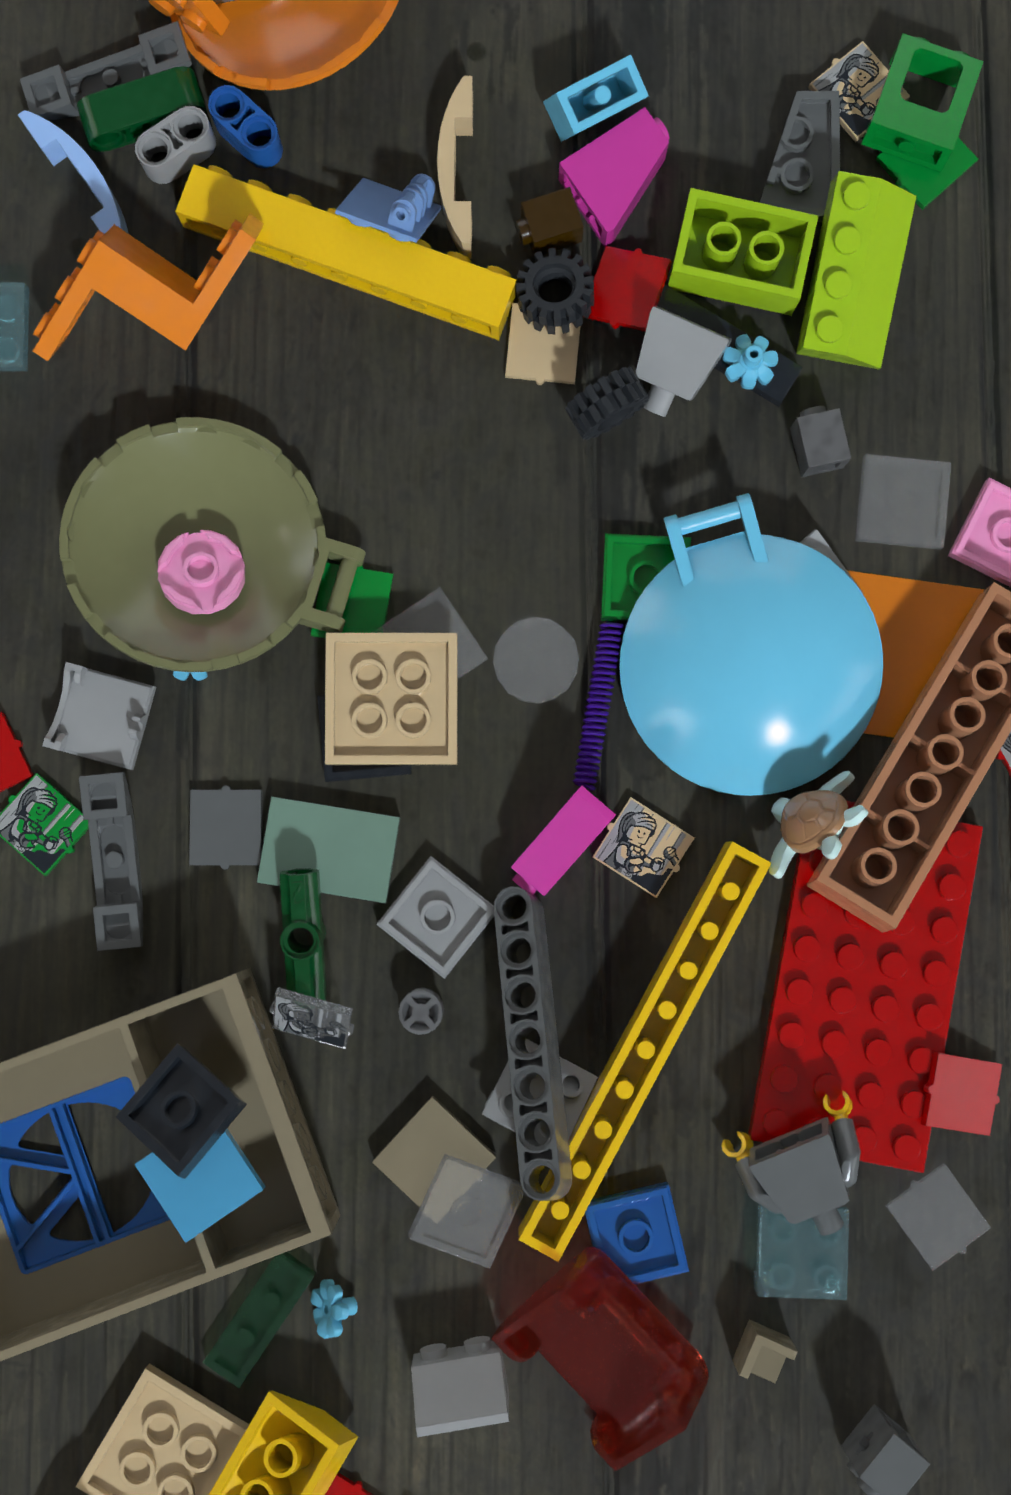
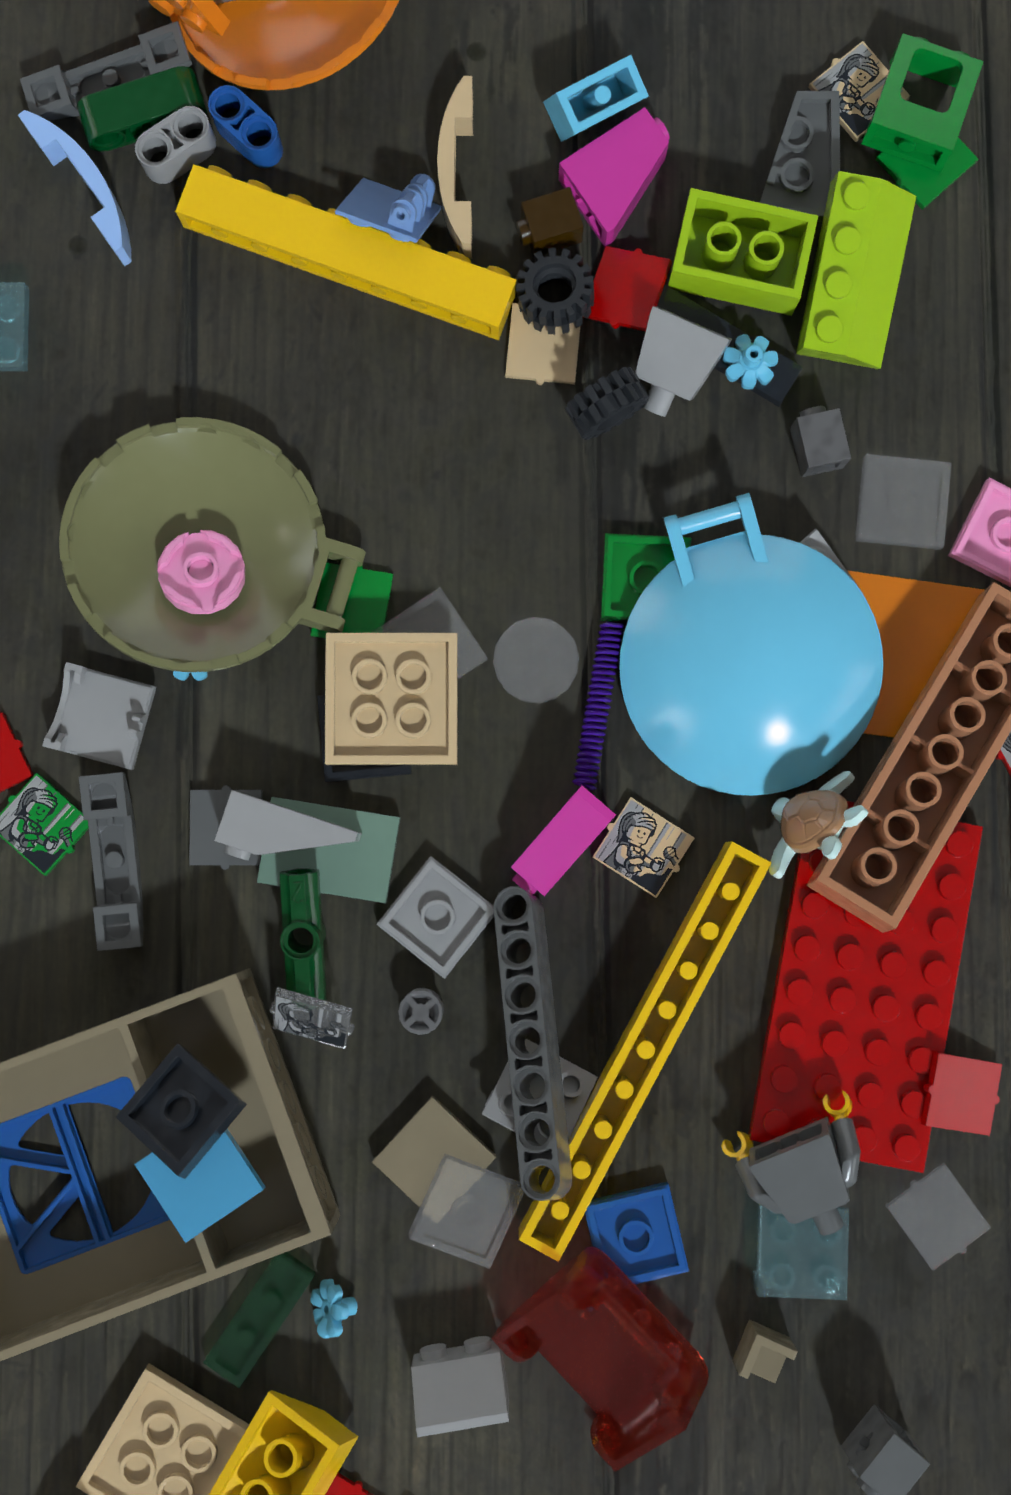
(144, 285): orange bracket -> none
(268, 828): none -> light grey slope

